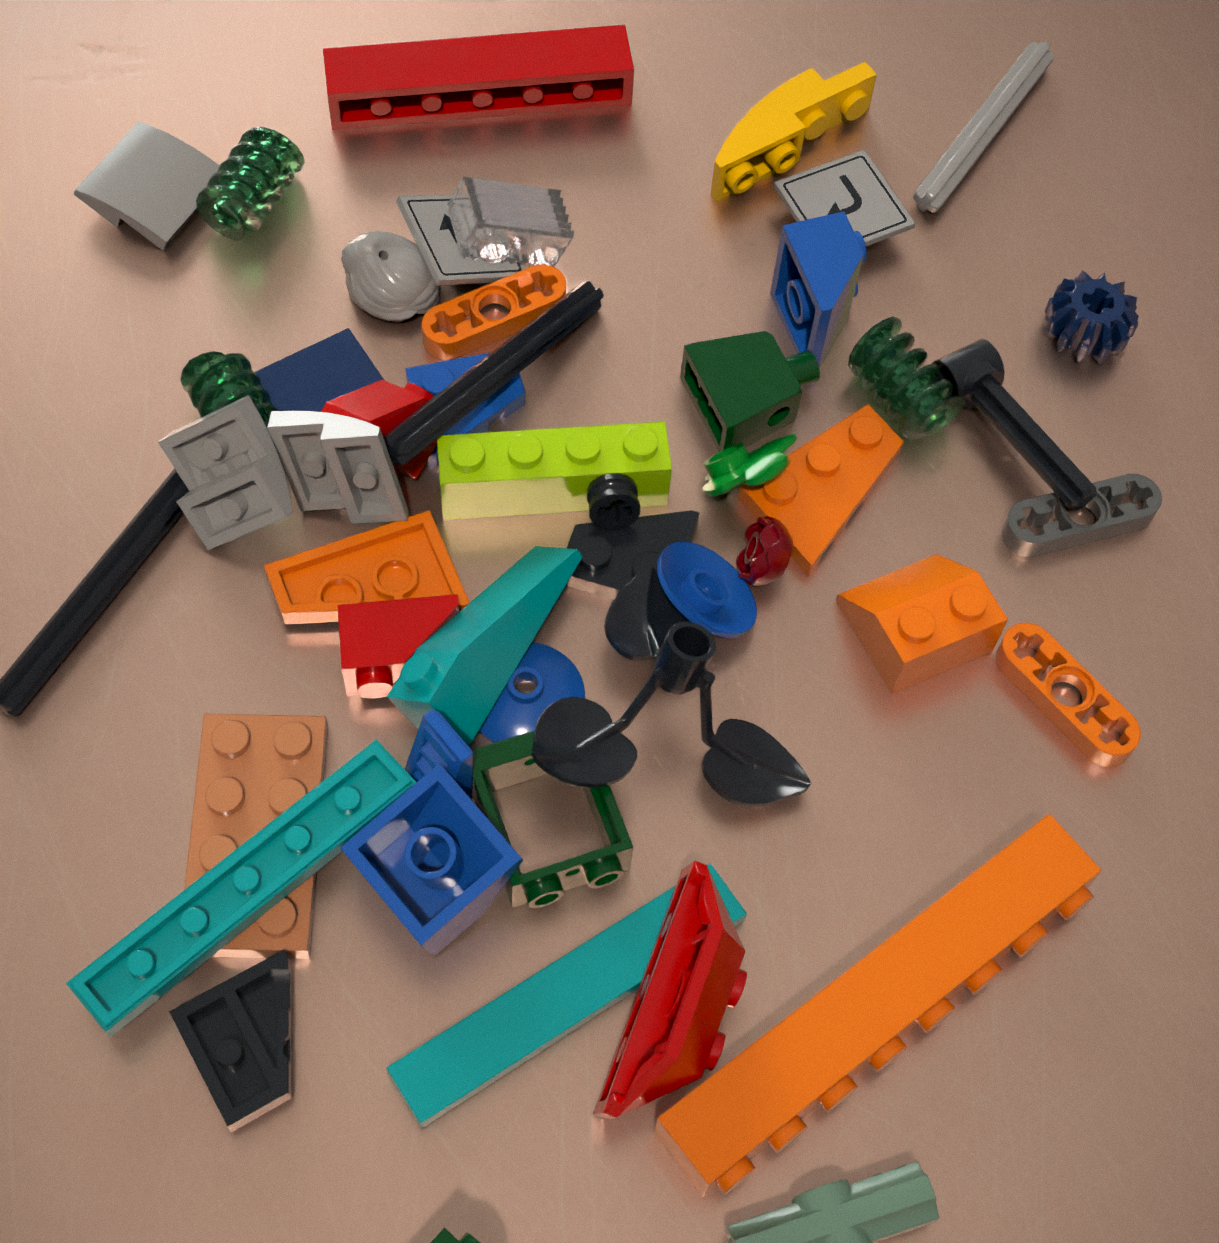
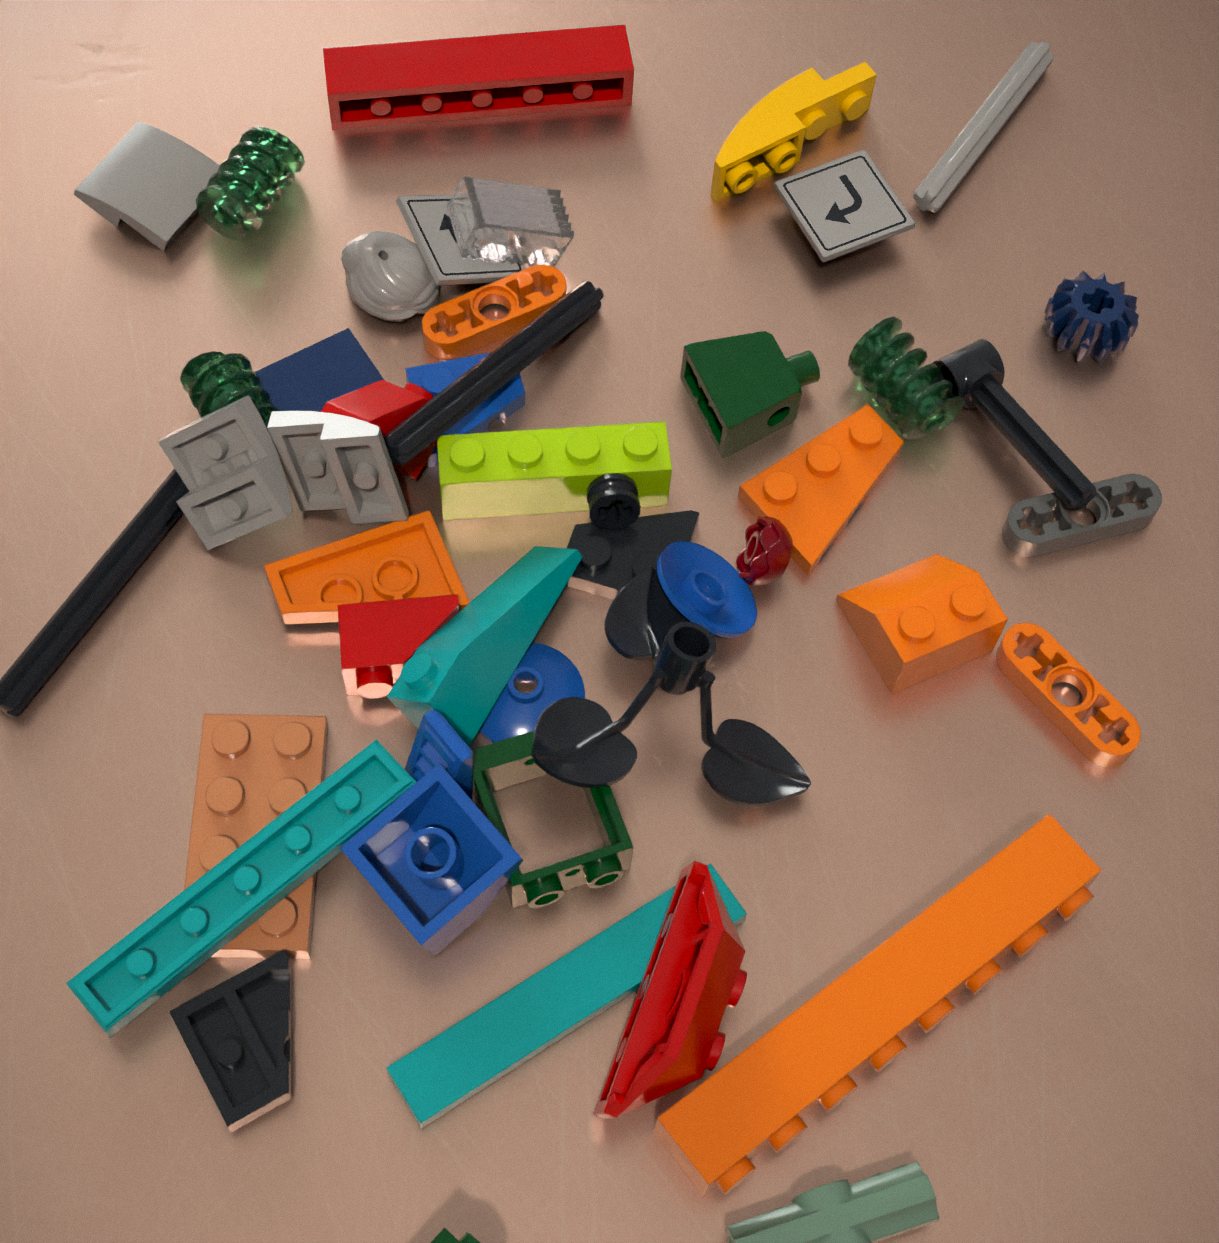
(736, 466): green plate -> none
(817, 280): blue slope -> none

